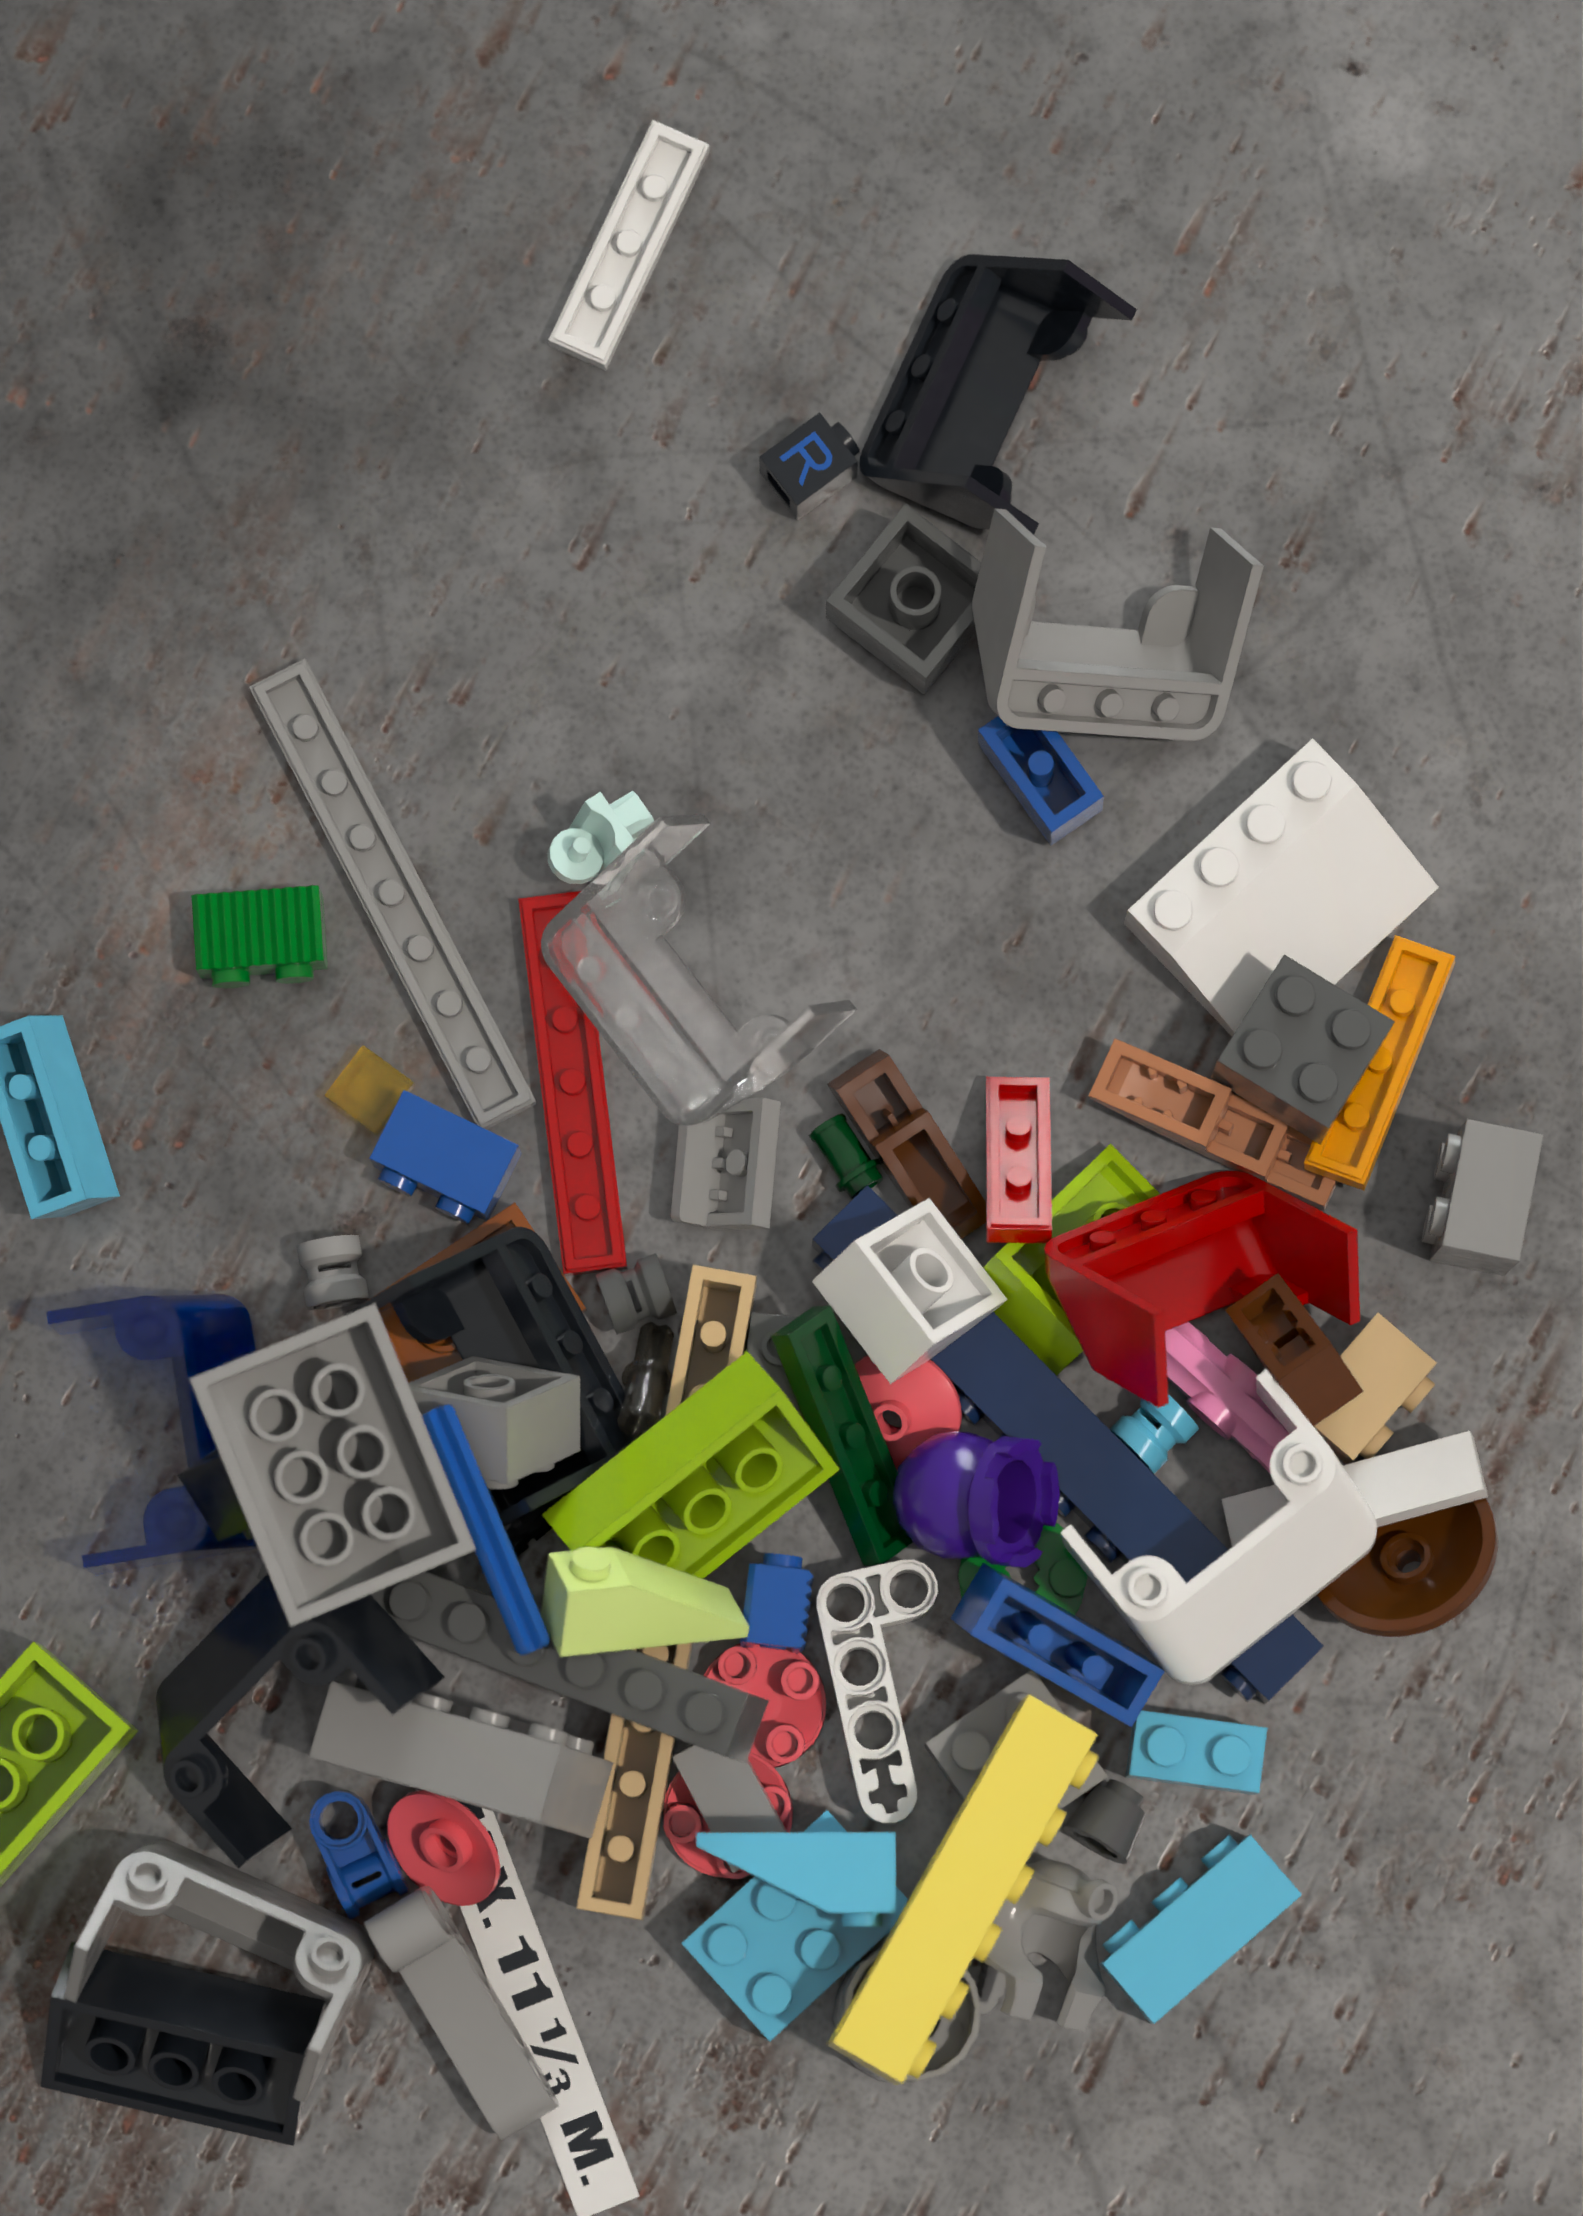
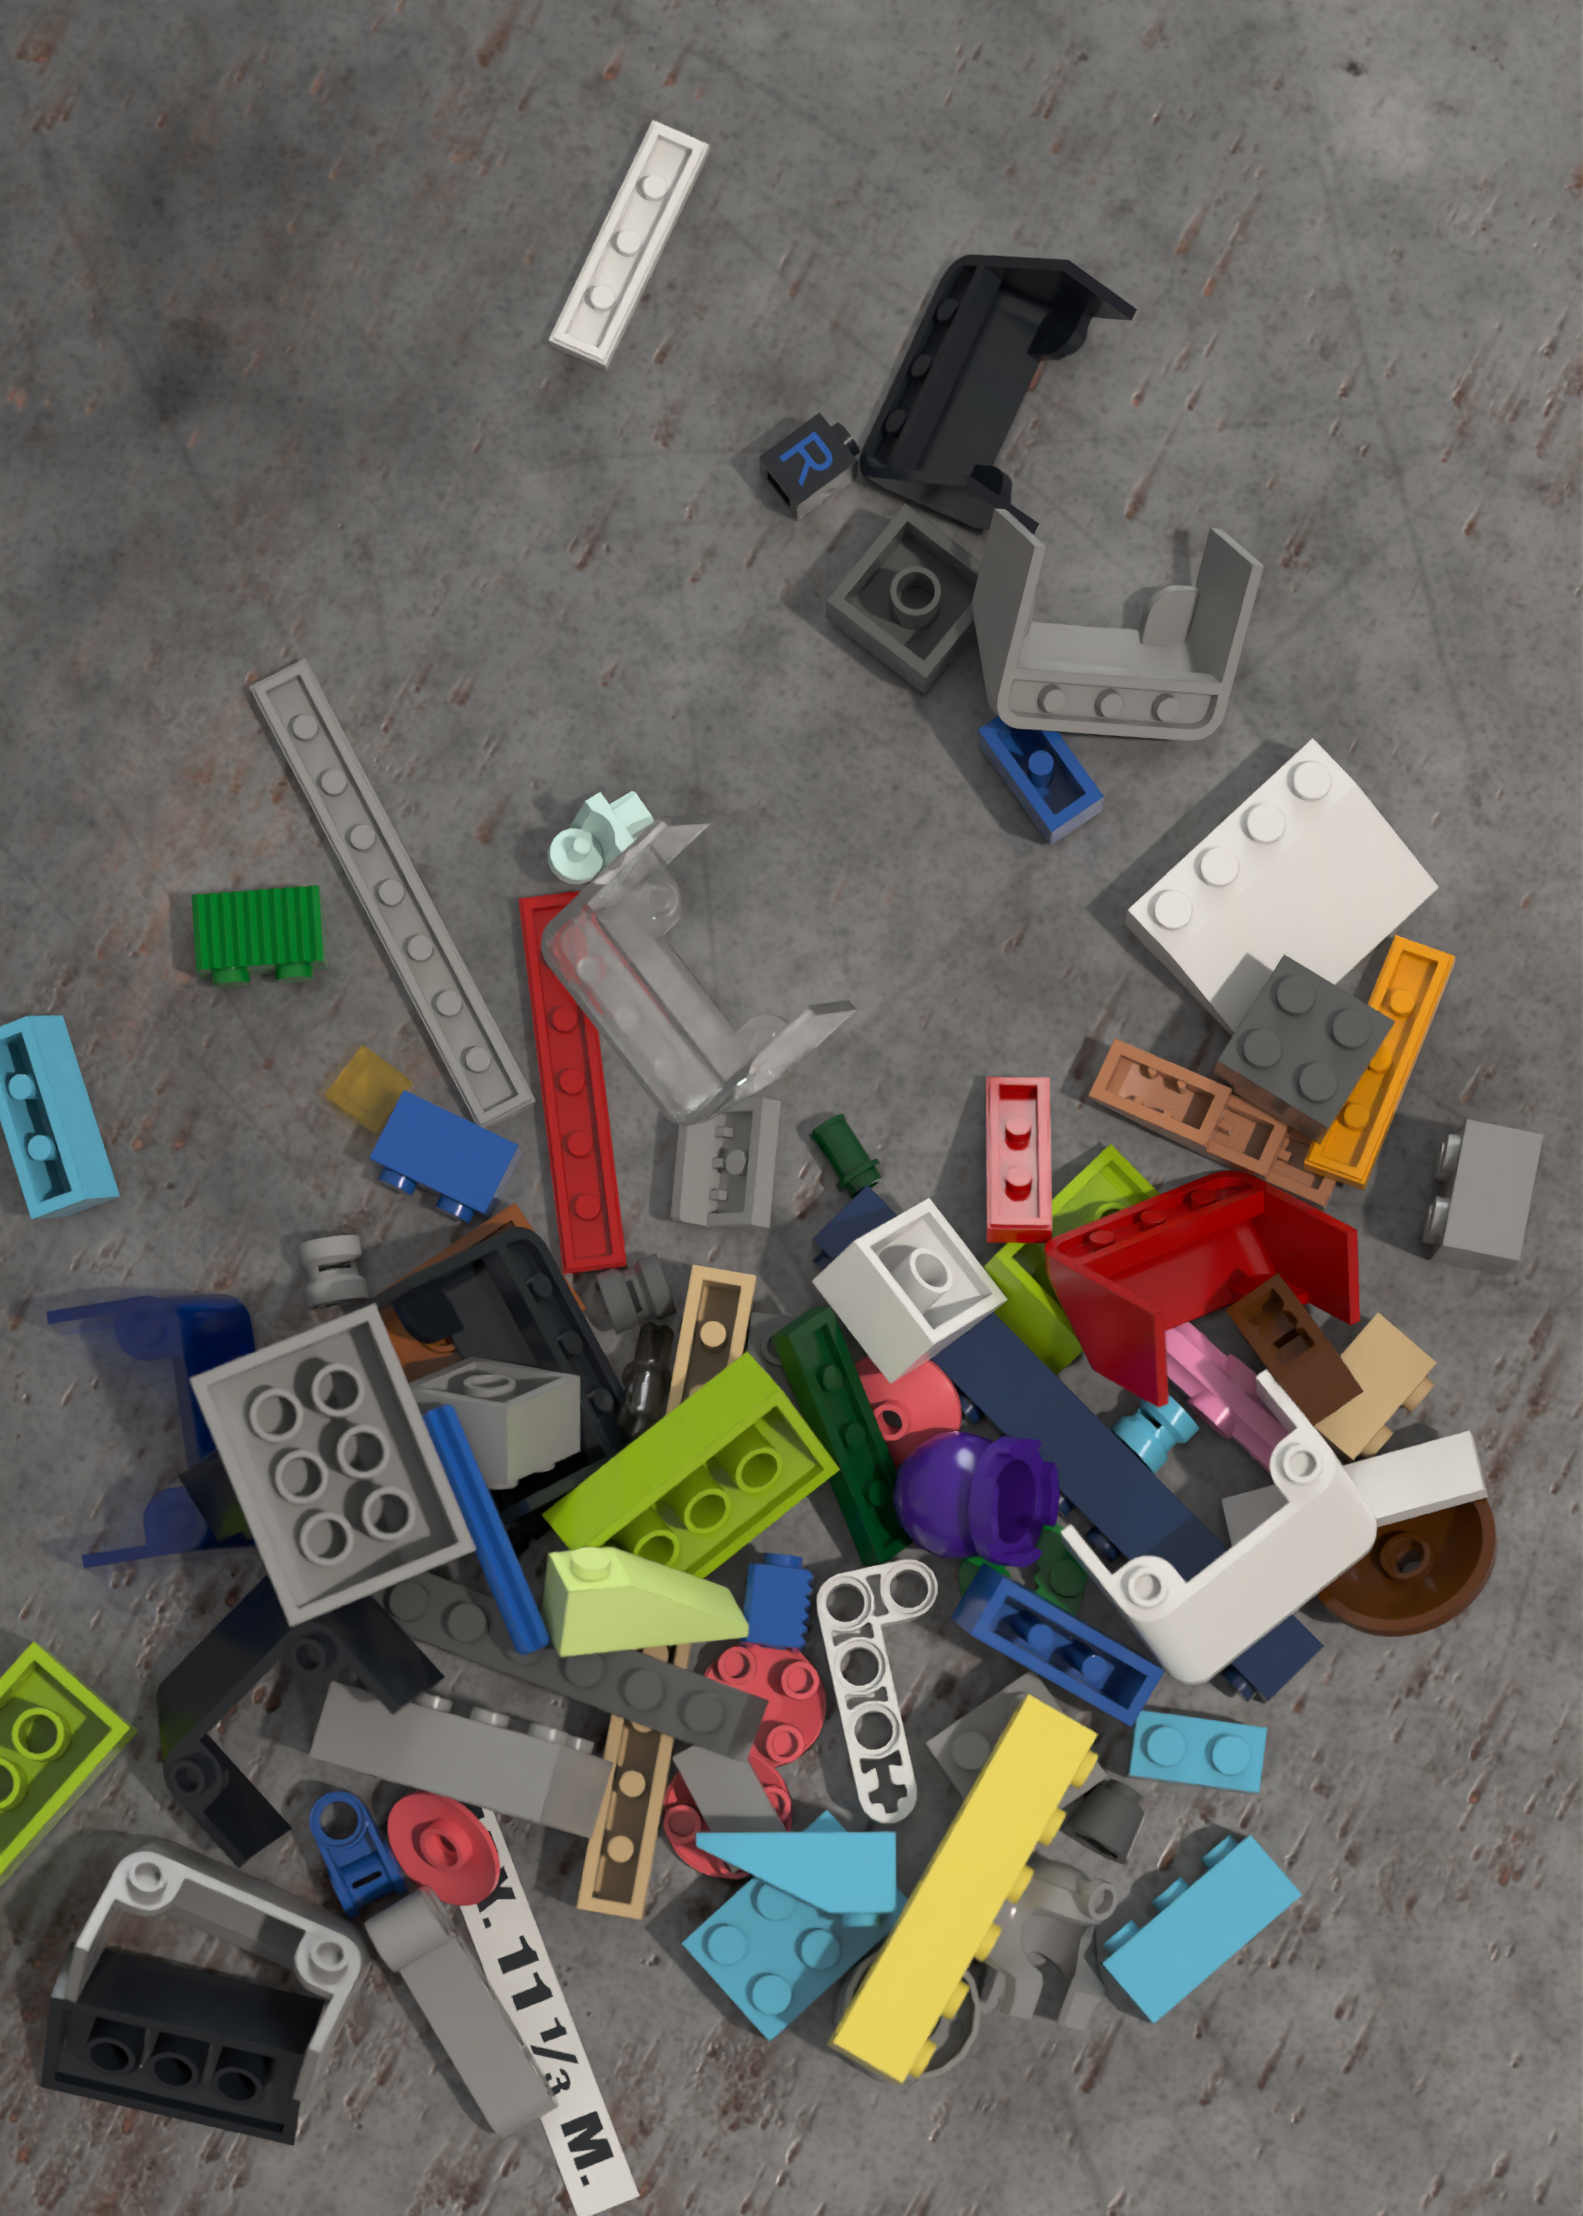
(908, 1141): reddish brown slope -> none

